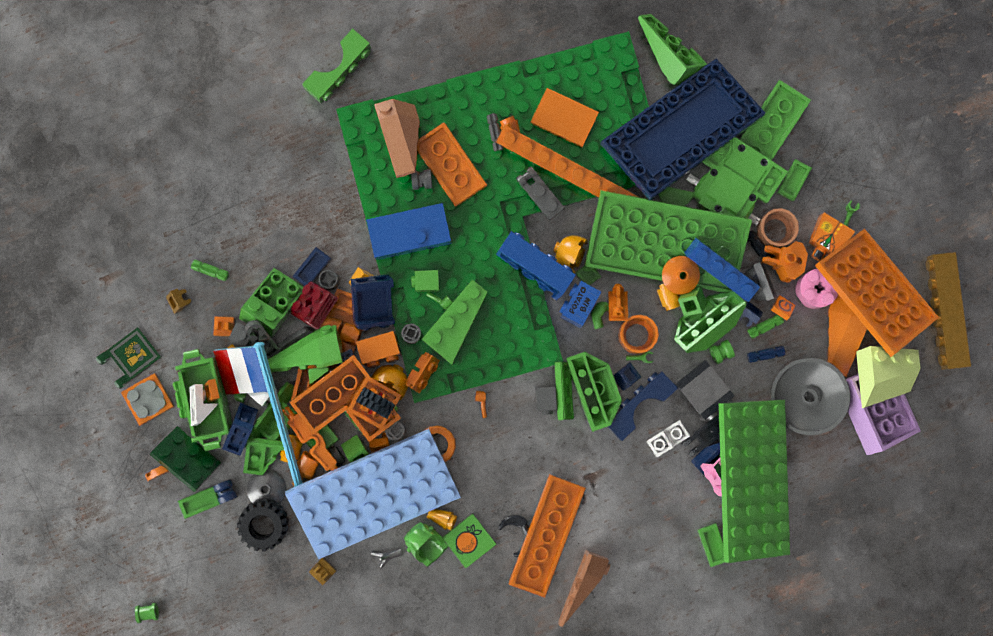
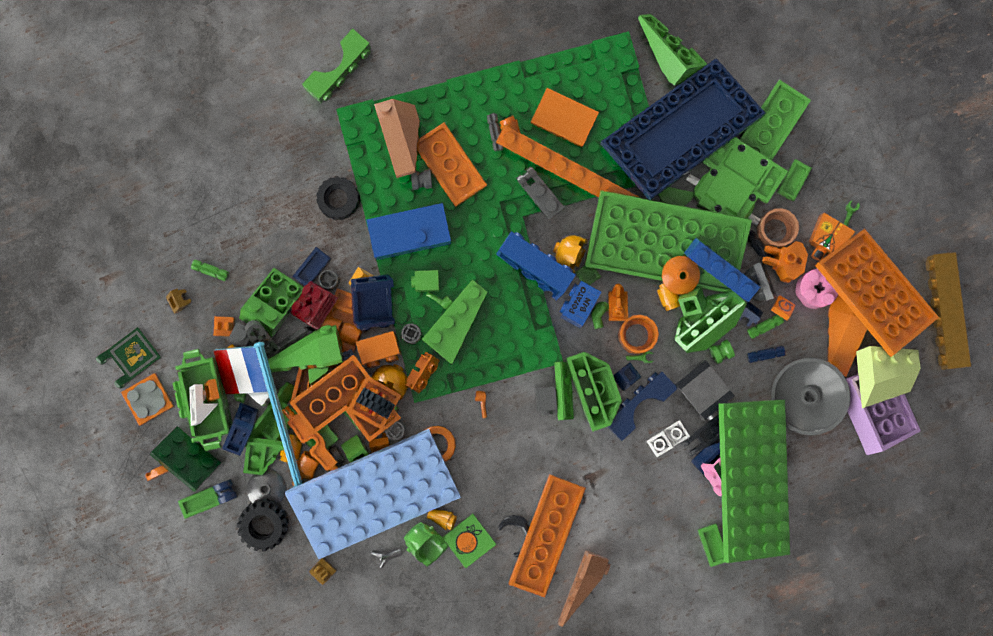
(146, 612): bright green bush -> none
(323, 198): none -> black tyre

